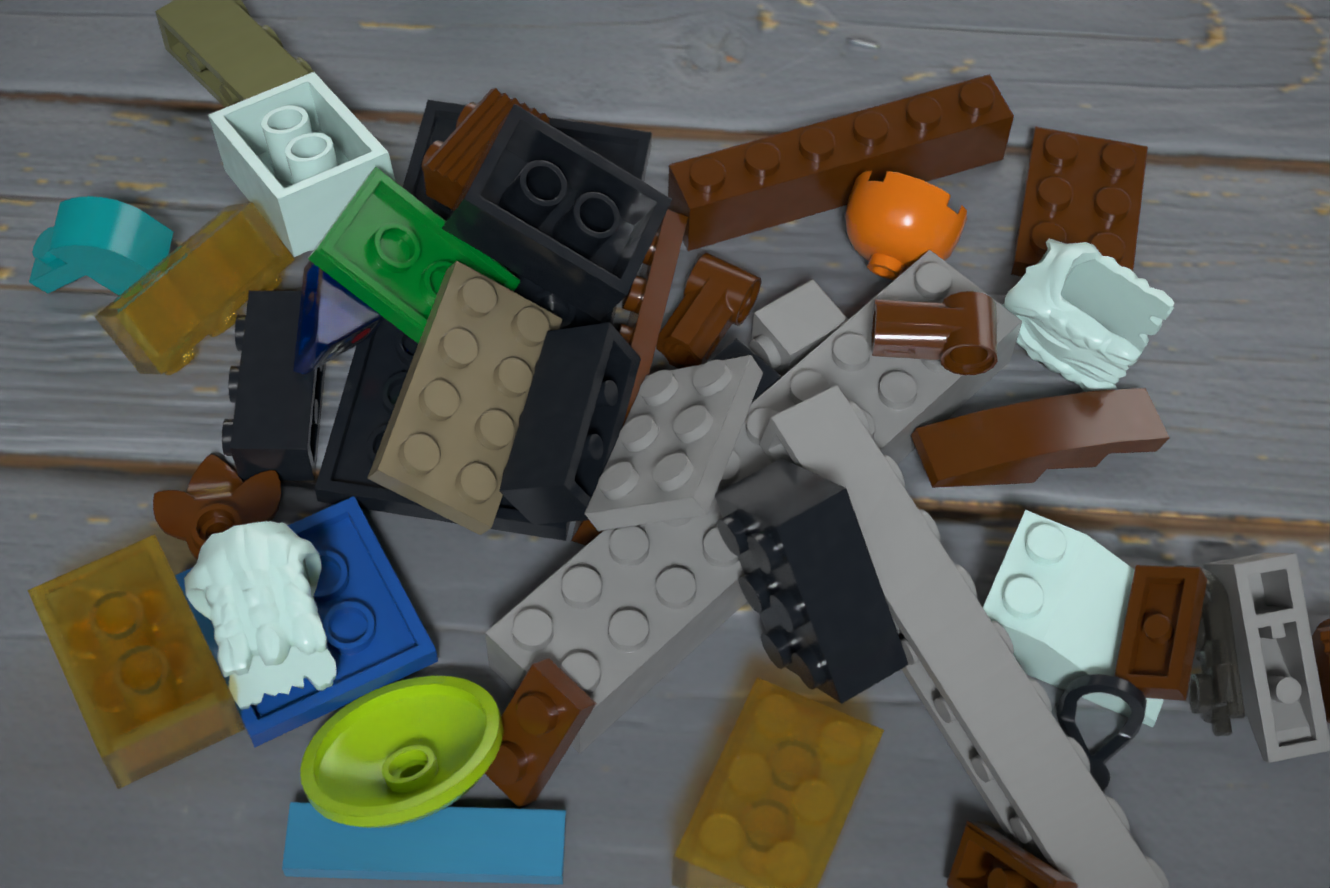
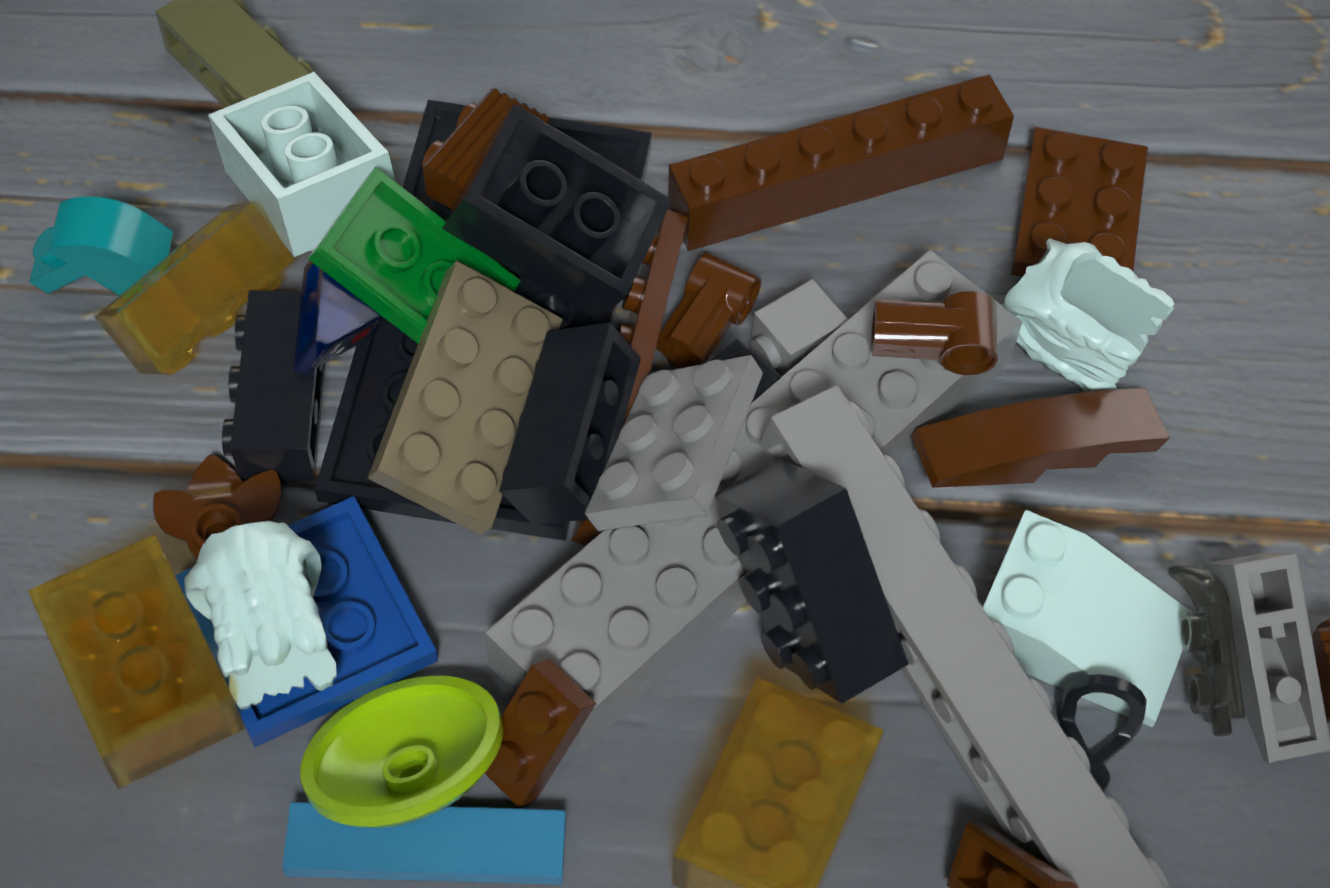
(900, 222): orange cylinder -> none
(1161, 630): reddish brown plate -> none

